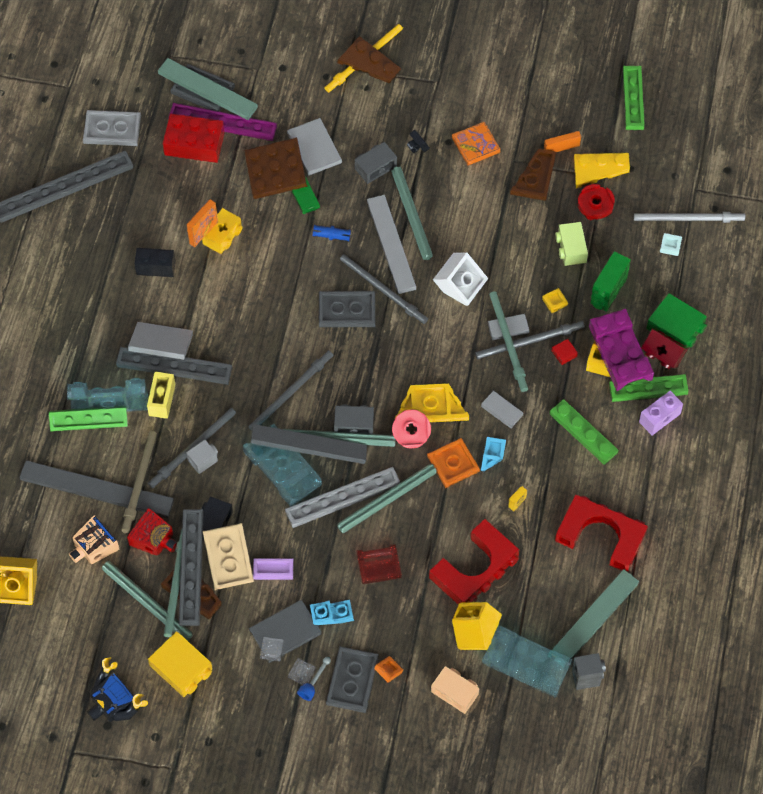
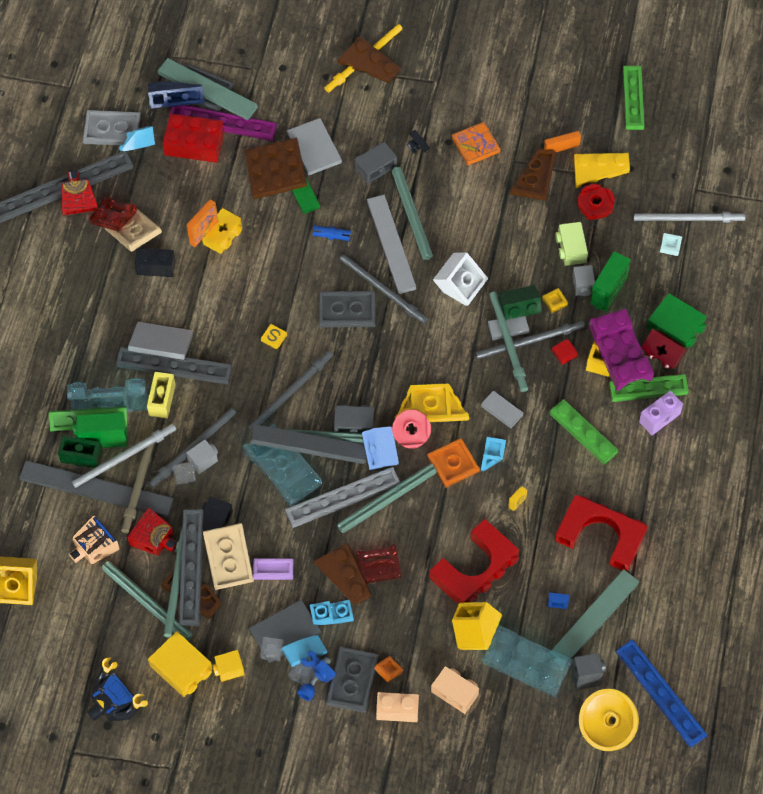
(77, 195): none -> red torso
(80, 452): none -> dark green brick
(105, 428): none -> green brick
(112, 219): none -> clear red plate
(136, 231): none -> tan tile
(138, 139): none -> medium azure slope
(156, 436): none -> light grey bar
(174, 94): none -> dark blue slope
(184, 473): none -> clear plate
(228, 666): none -> yellow brick
(273, 336): none -> yellow tile
(298, 650): none -> medium azure slope
(321, 669): none -> blue plate
(345, 573): none -> reddish brown wing
(380, 447): none -> light blue panel
(397, 707): none -> light nougat brick
(520, 302): none -> dark green brick
(558, 600): none -> blue tile
(583, 280): none -> light grey brick
(597, 715): none -> yellow dish
(661, 693): none -> blue tile

